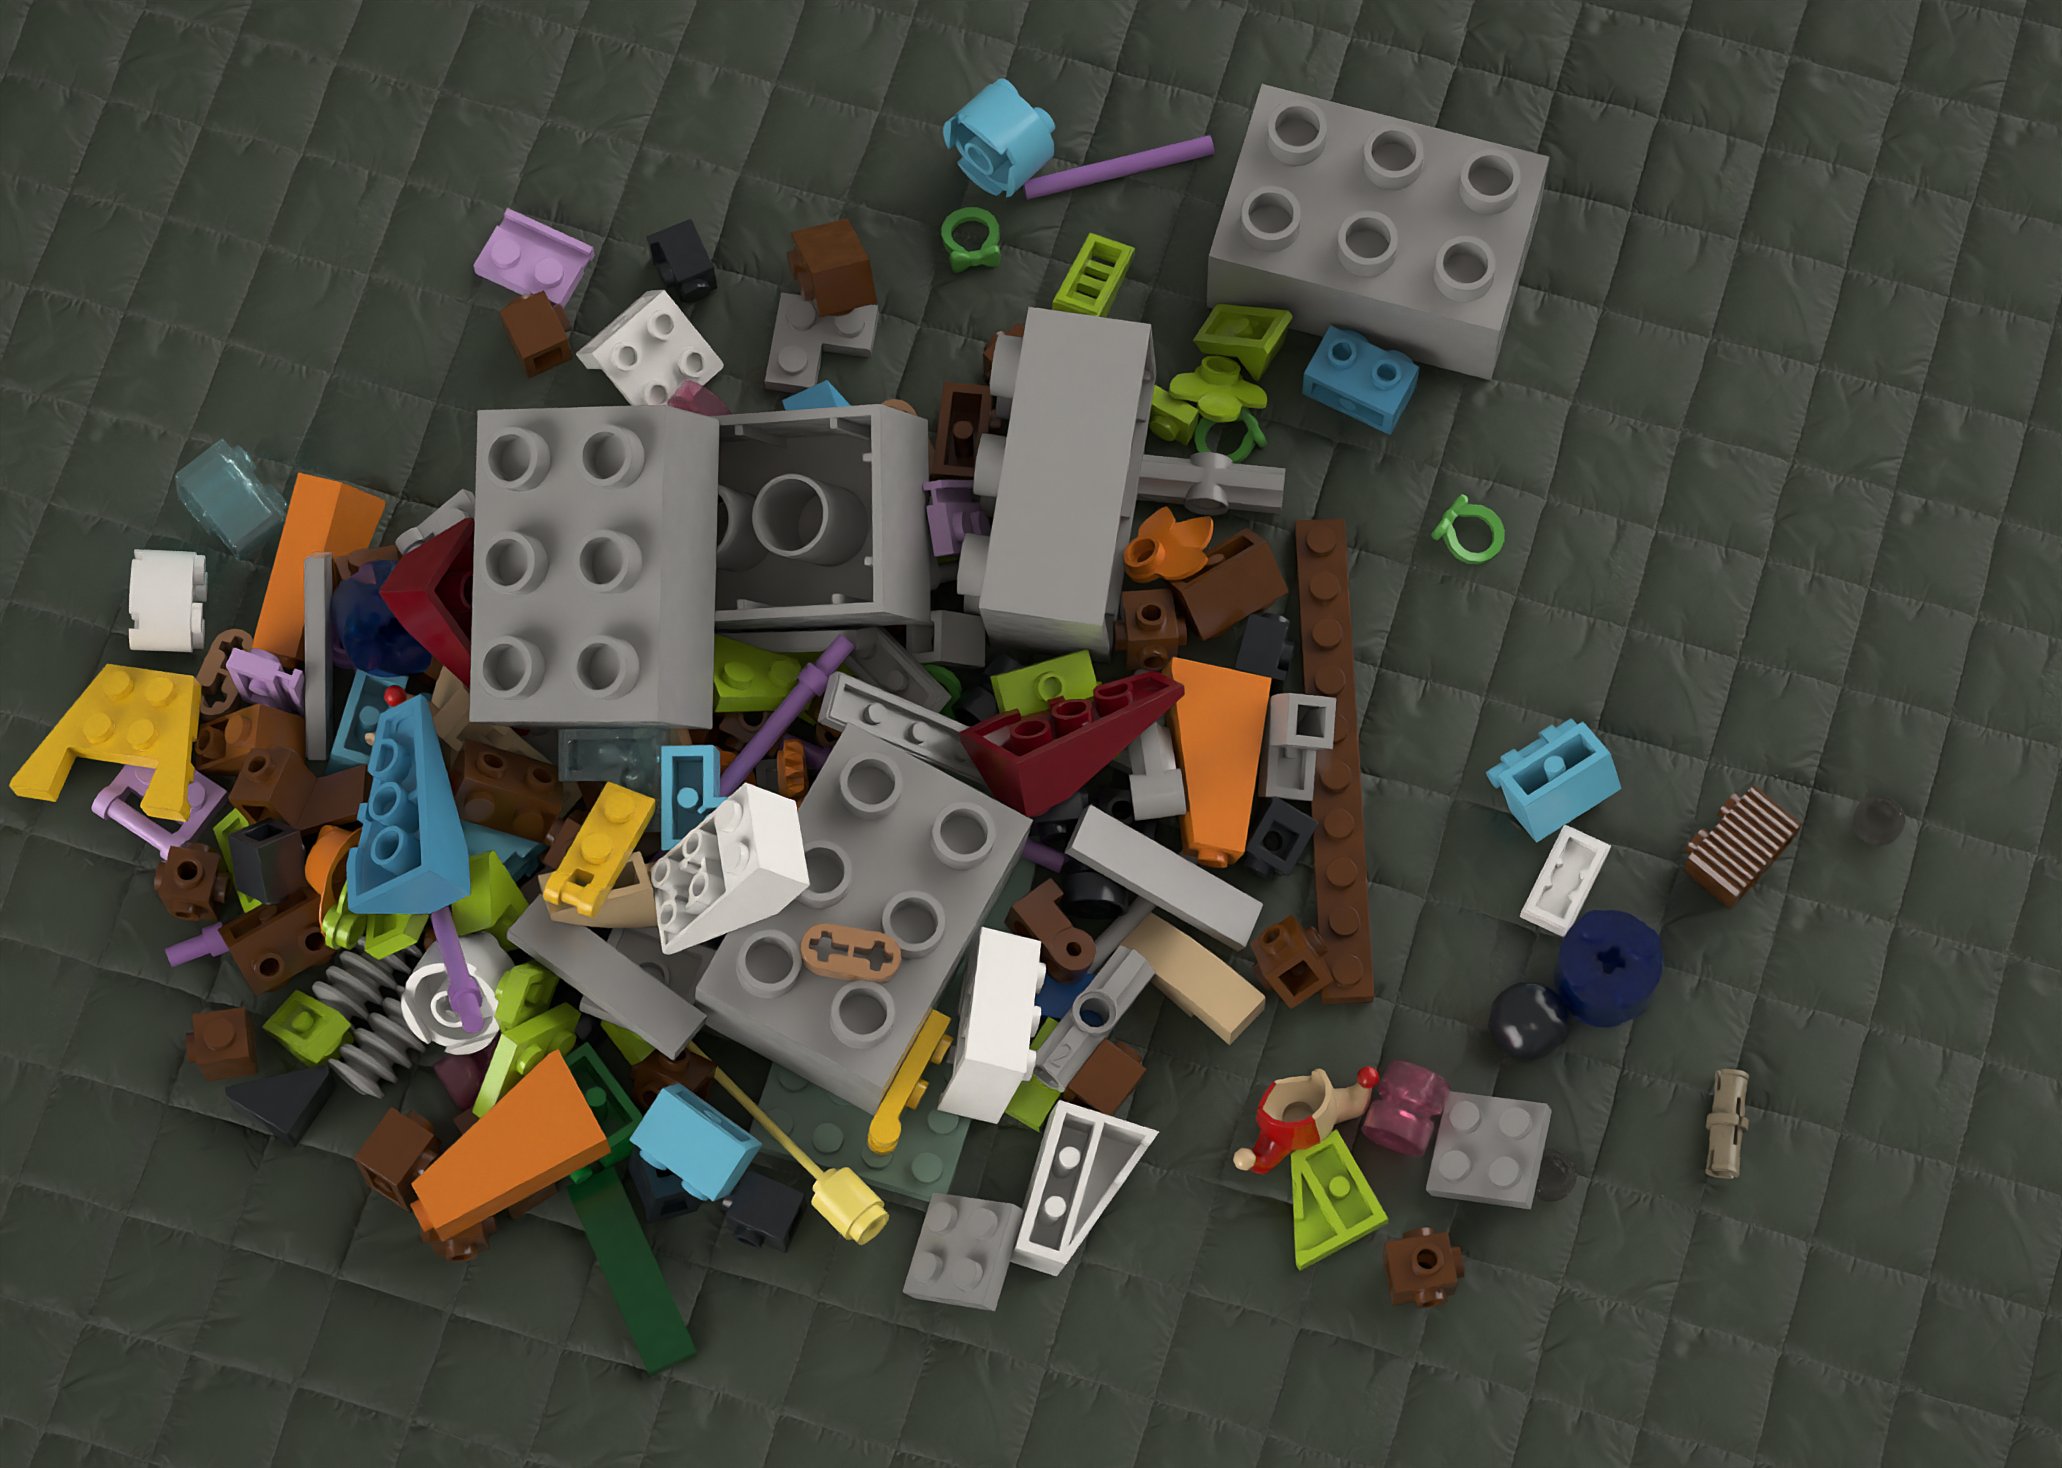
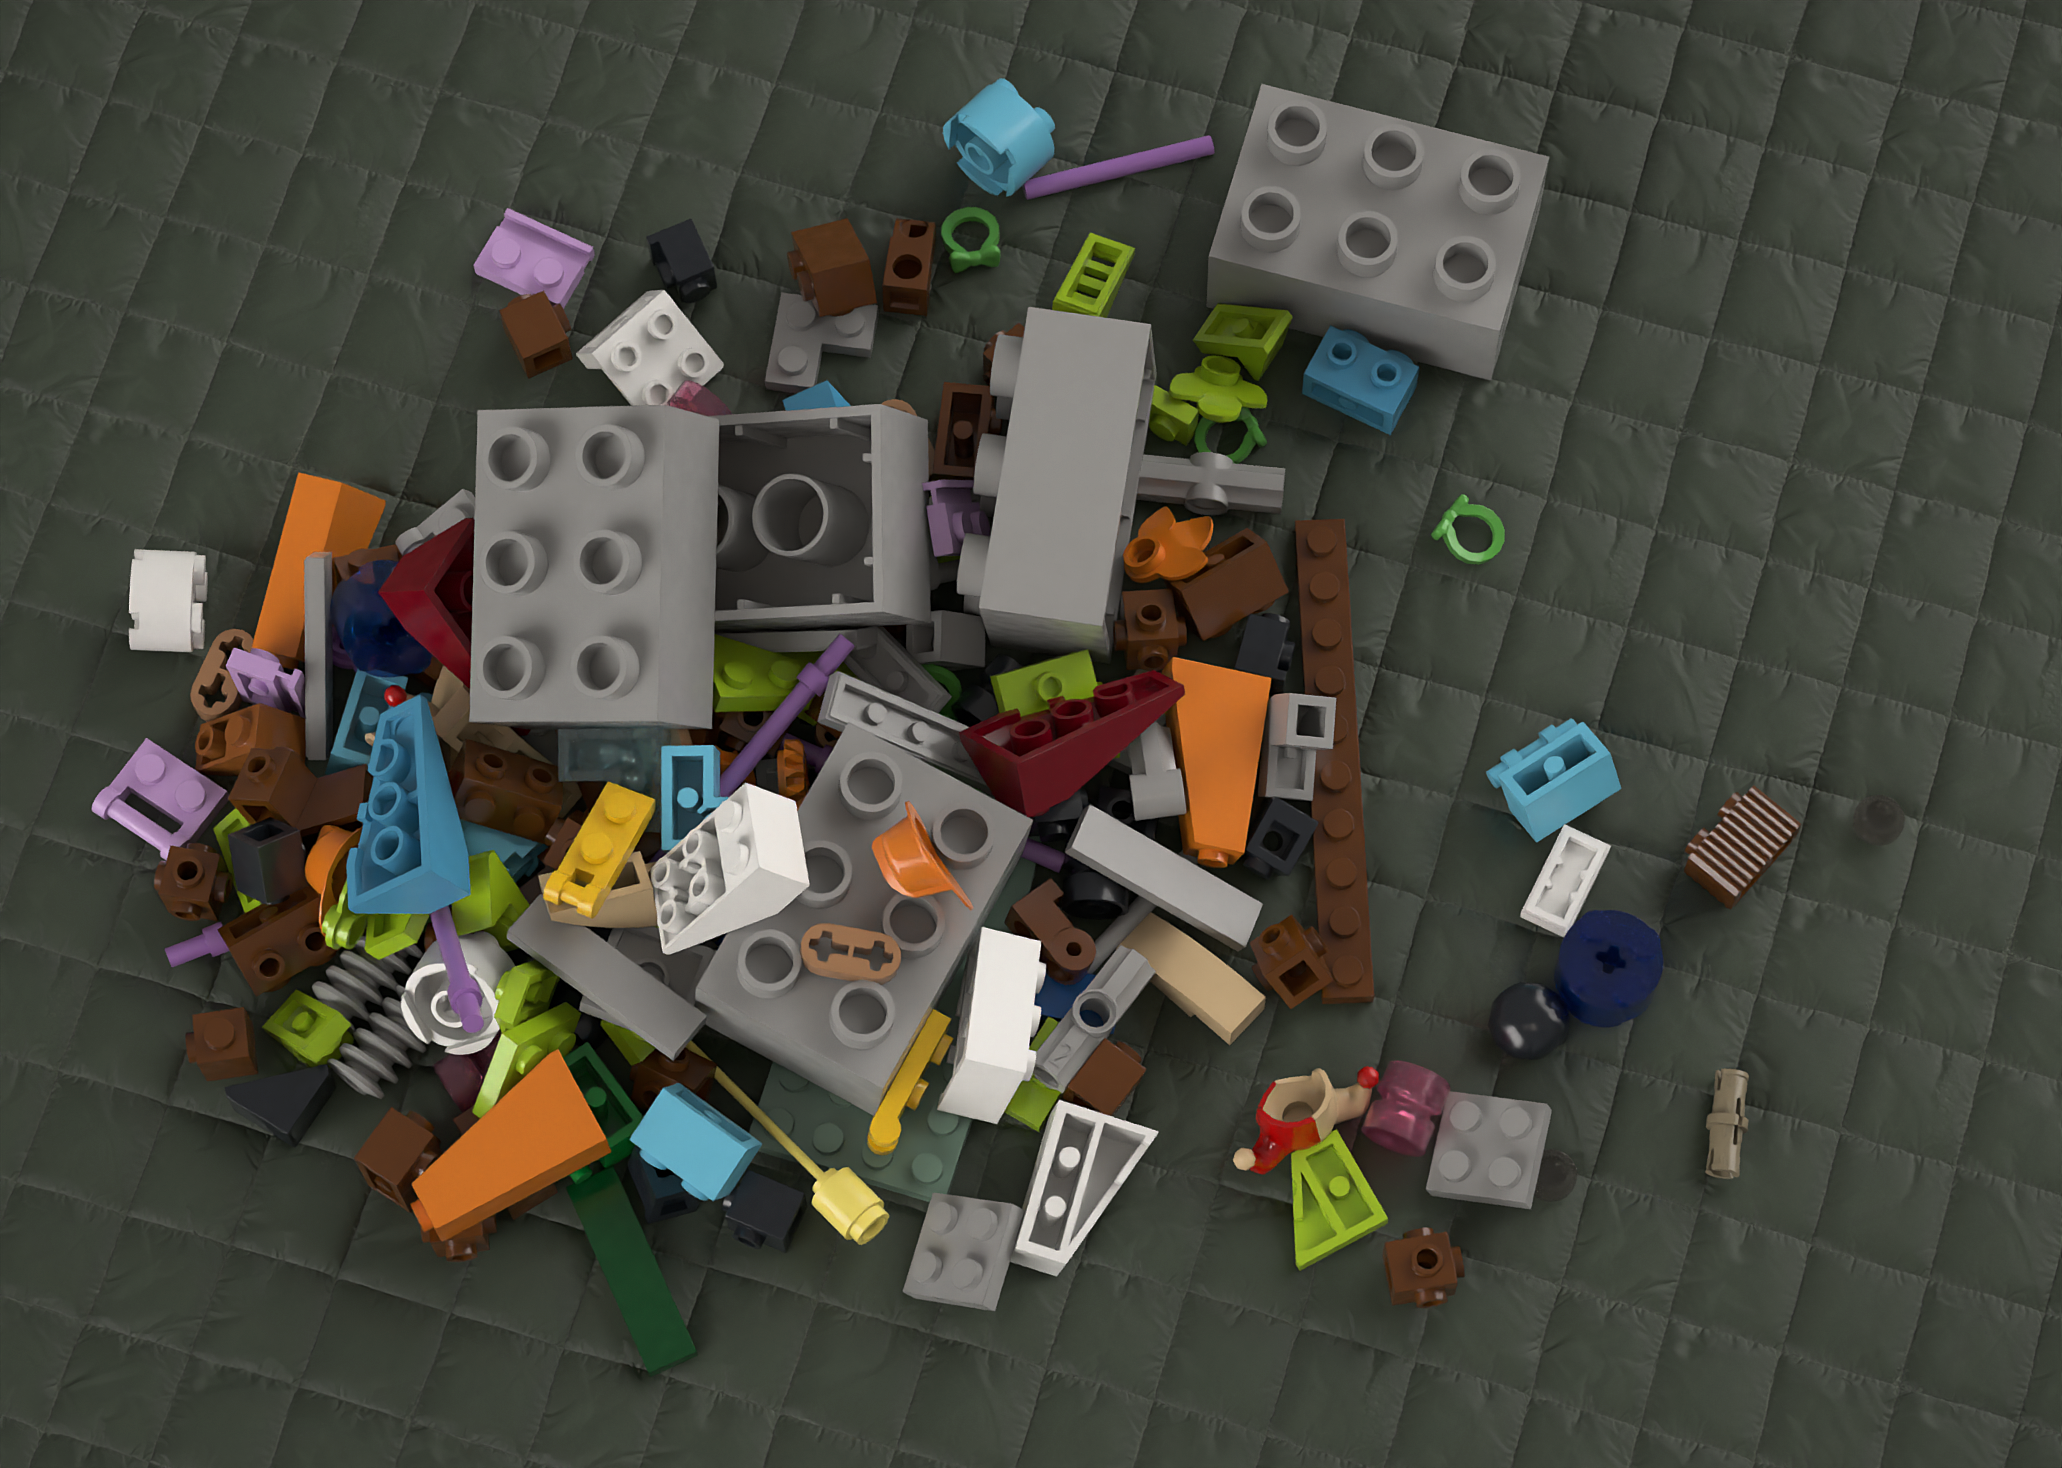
(129, 720): yellow wing -> none
(230, 499): clear light blue brick -> none
(909, 267): none -> reddish brown leg
(911, 861): none -> orange piece

